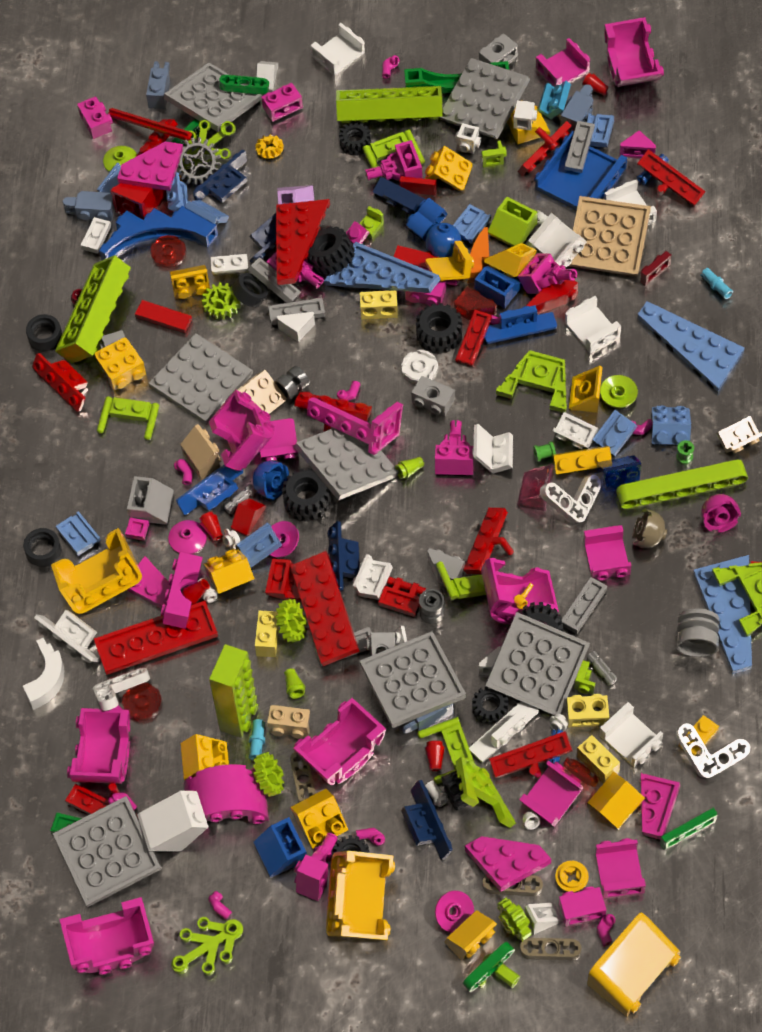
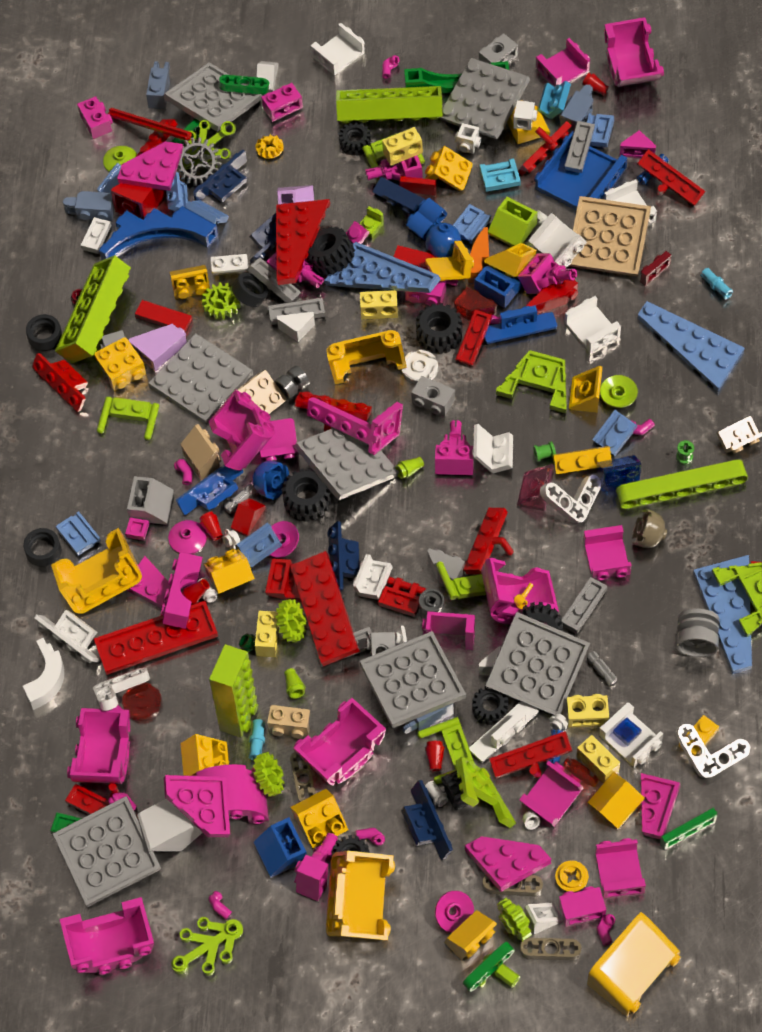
(159, 345): none -> lavender slope
(168, 251): clear red tile -> none
(201, 801): none -> dark pink plate
(247, 642): none -> dark green plate
(351, 393): dark pink arm -> none
(364, 349): none -> yellow windscreen
(402, 146): none -> light yellow brick
(451, 624): none -> dark pink panel
(494, 157): lime bracket -> none
(502, 178): none -> medium azure plate
(575, 430): white bracket -> none
(582, 681): lime bracket -> none
(627, 731): none -> clear blue plate
(670, 424): medium blue bracket -> none
(720, 513): dark pink cylinder -> none

